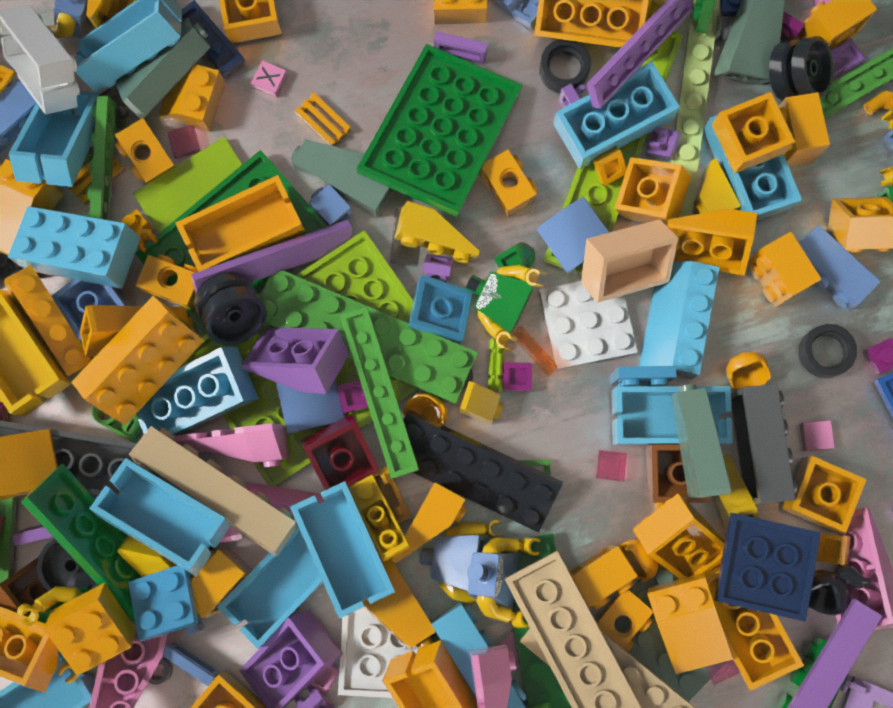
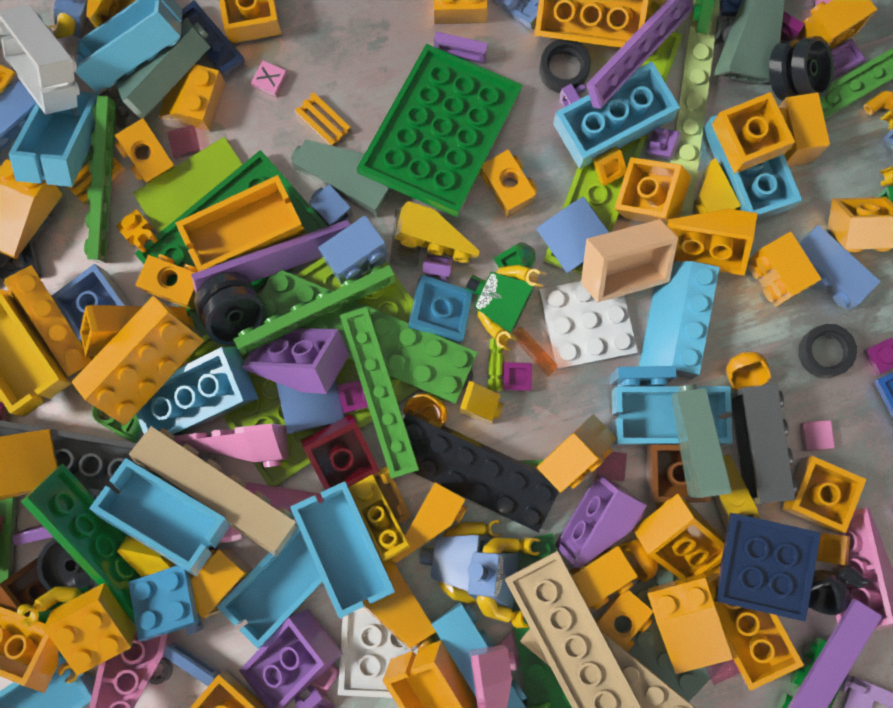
(75, 246): medium azure brick -> none
(304, 314): none -> bright green plate
(354, 250): none -> medium blue brick
(578, 454): none -> light orange brick
(599, 521): none -> medium lavender slope

